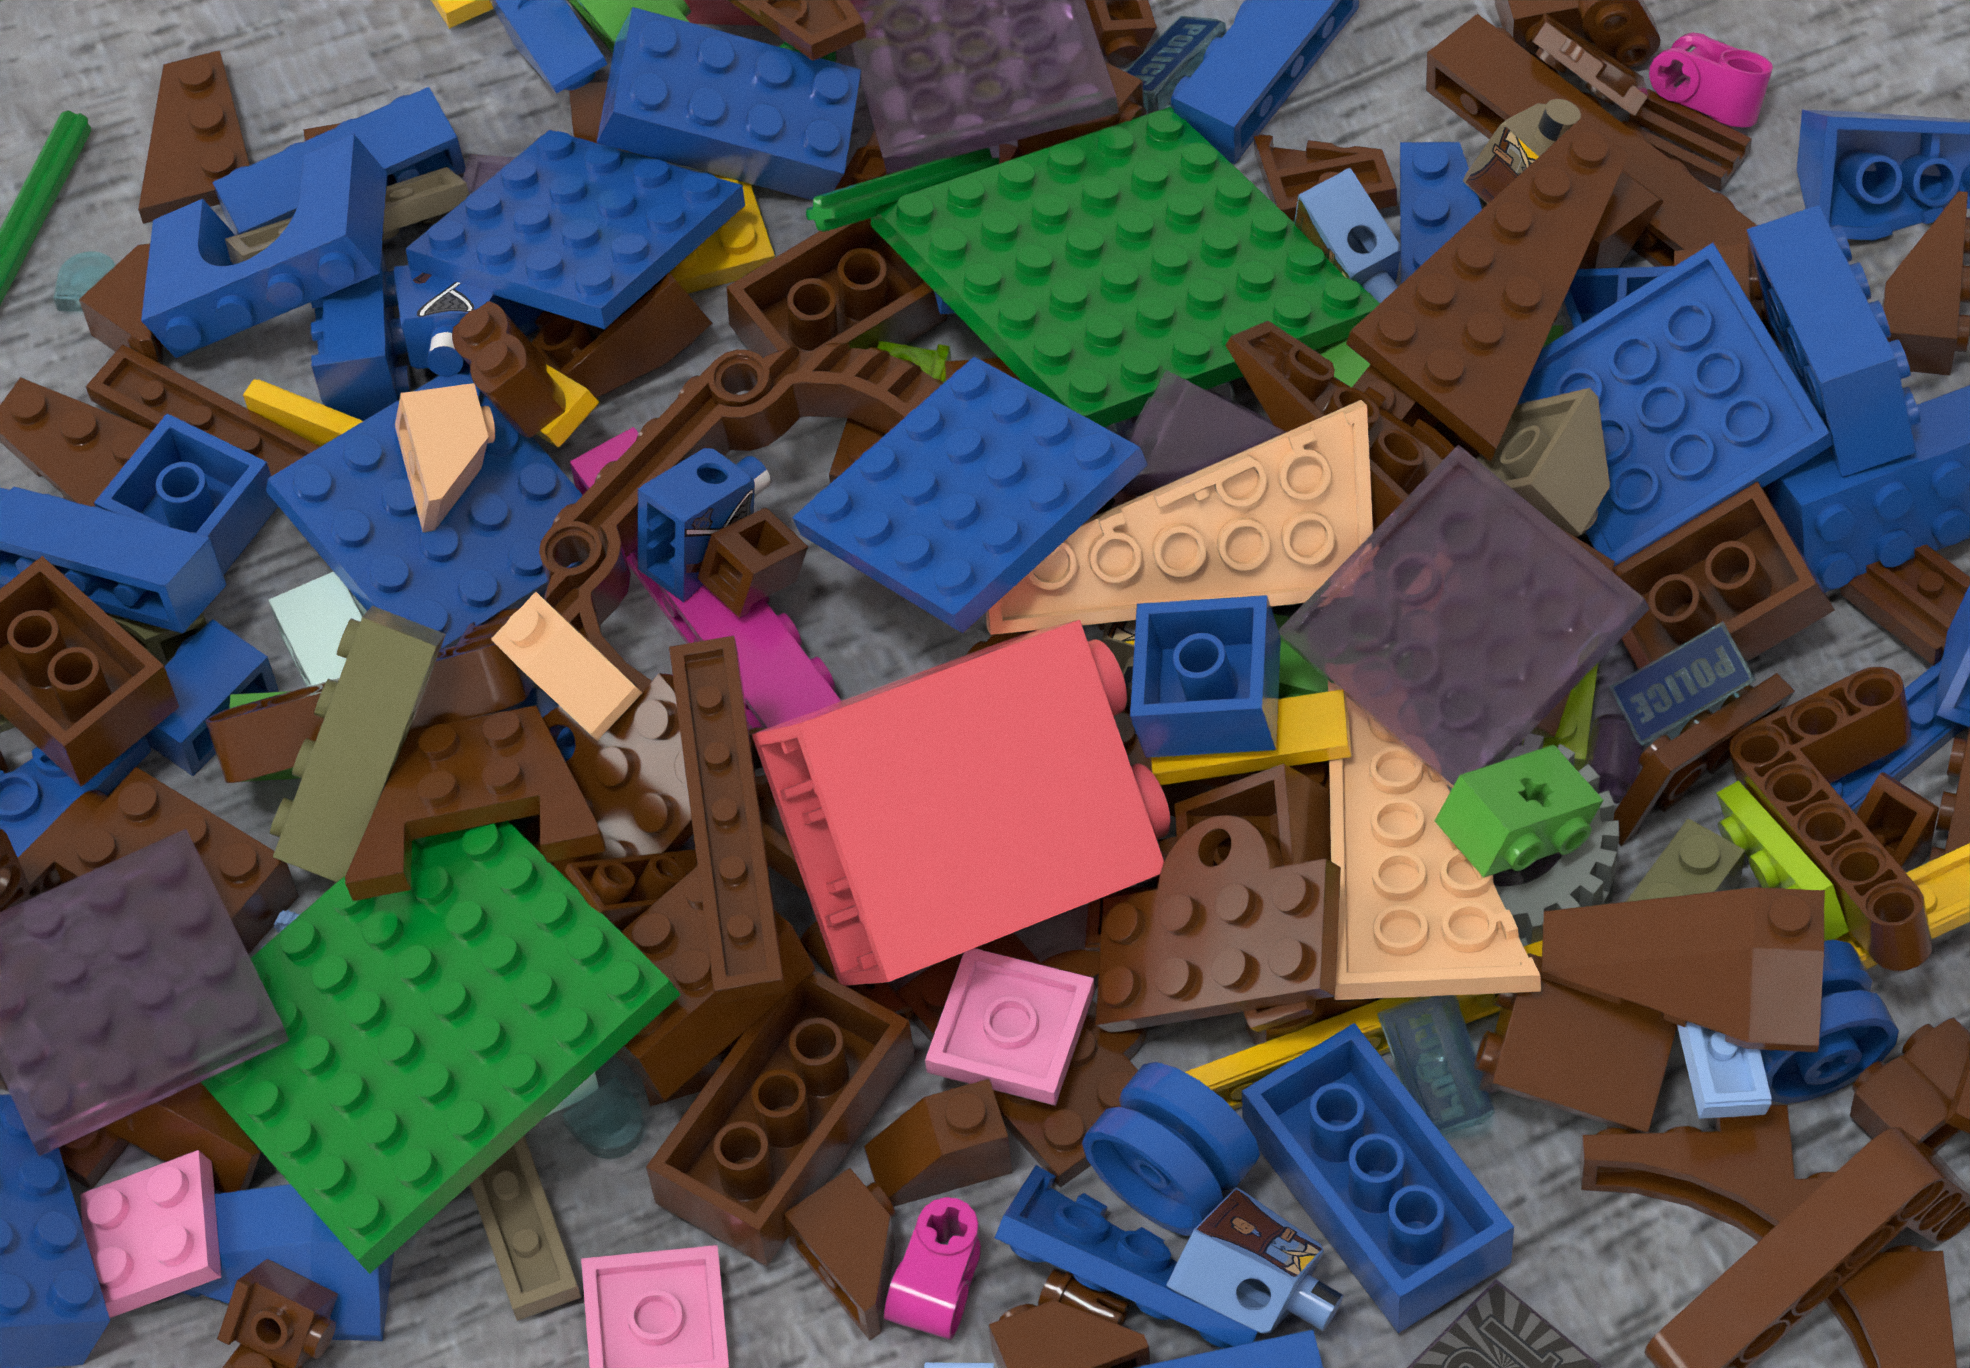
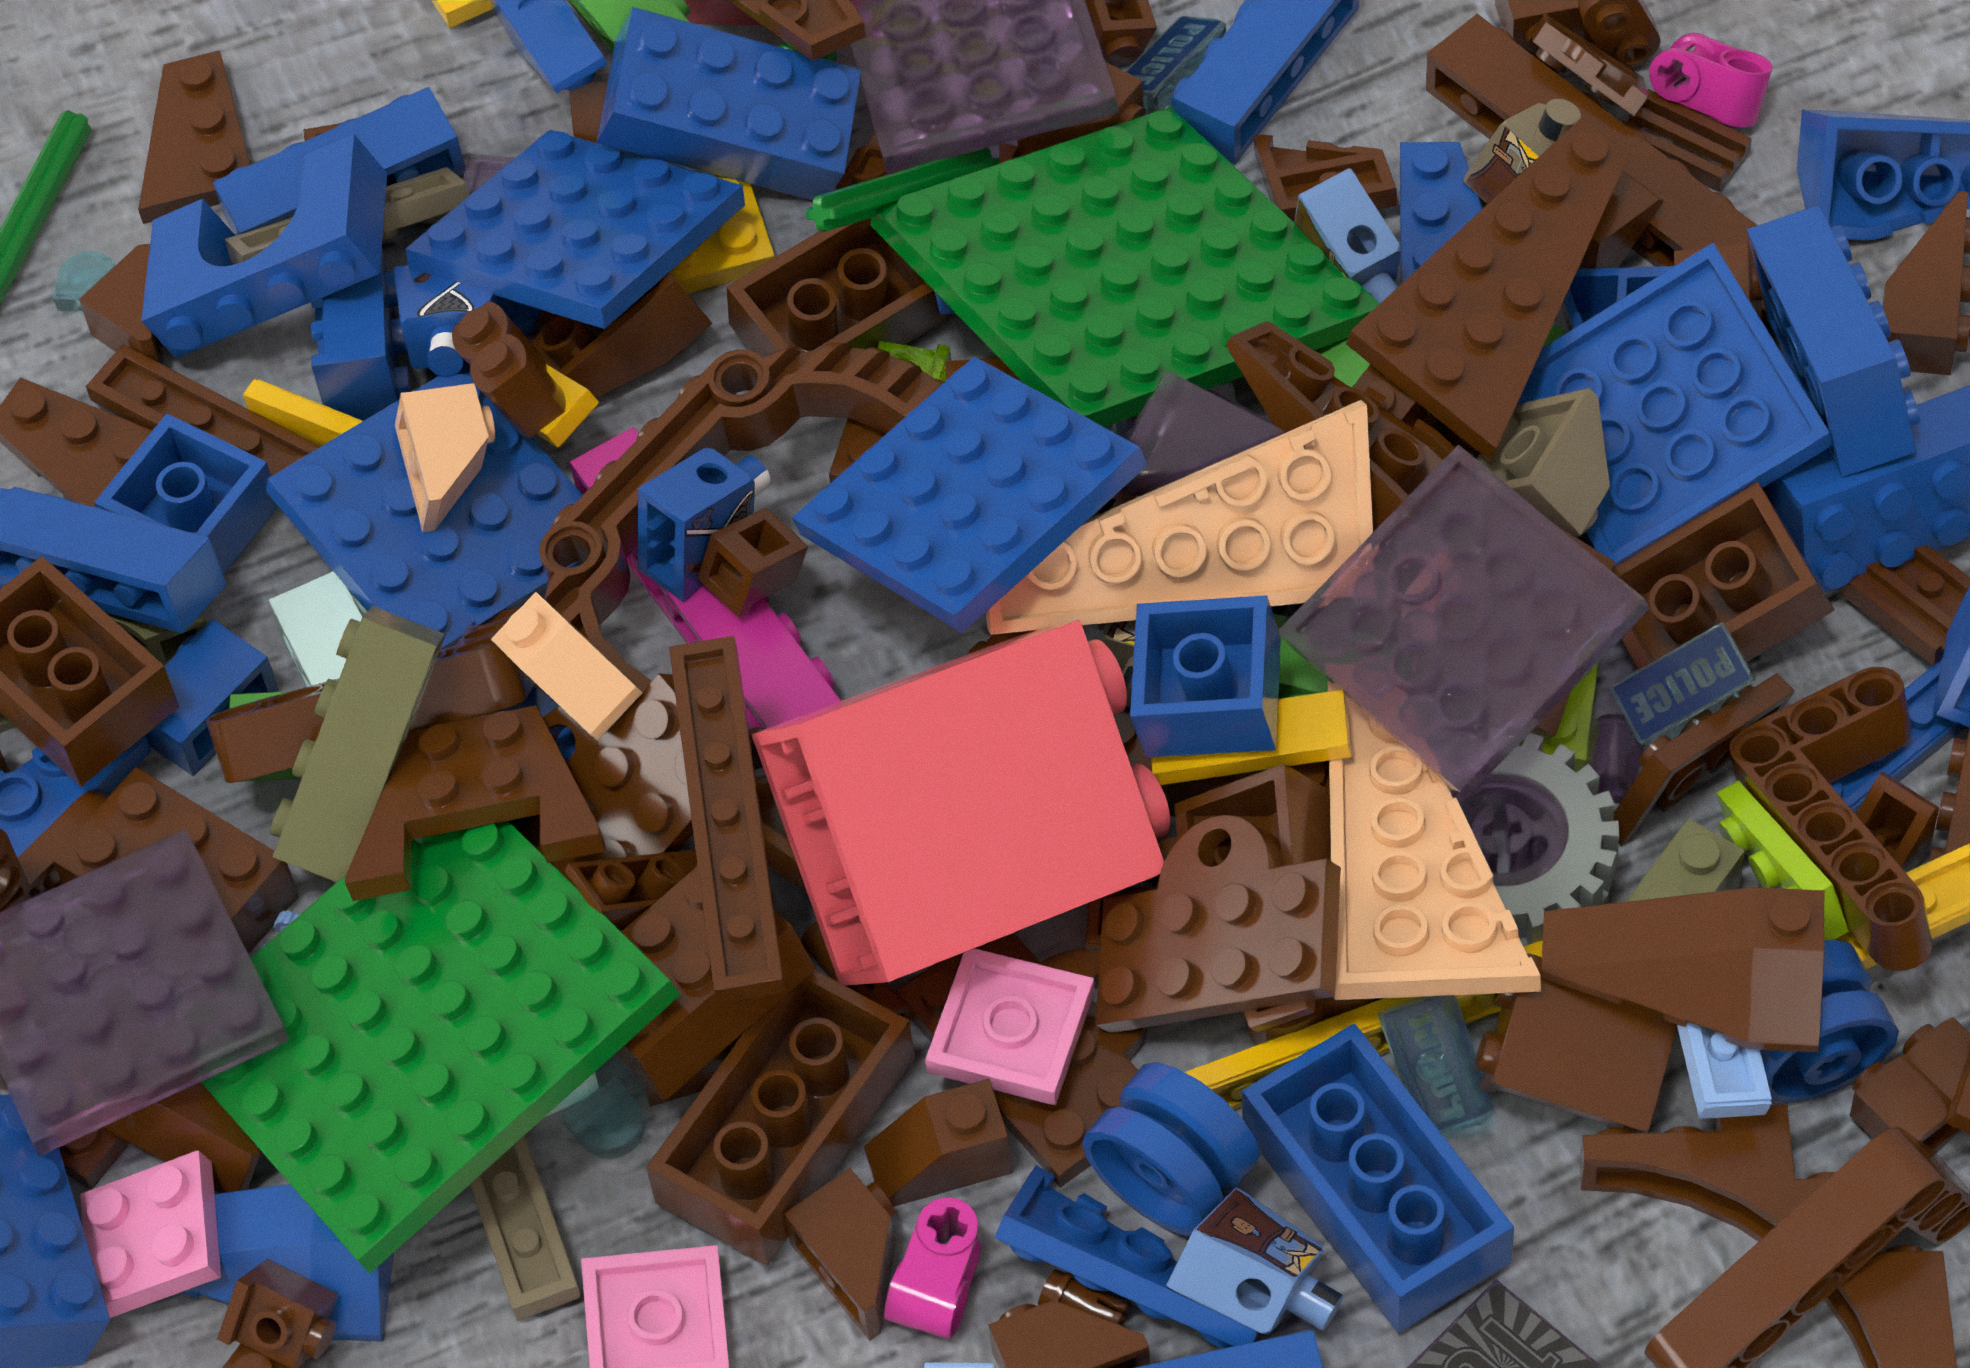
(1519, 811): bright green brick -> none

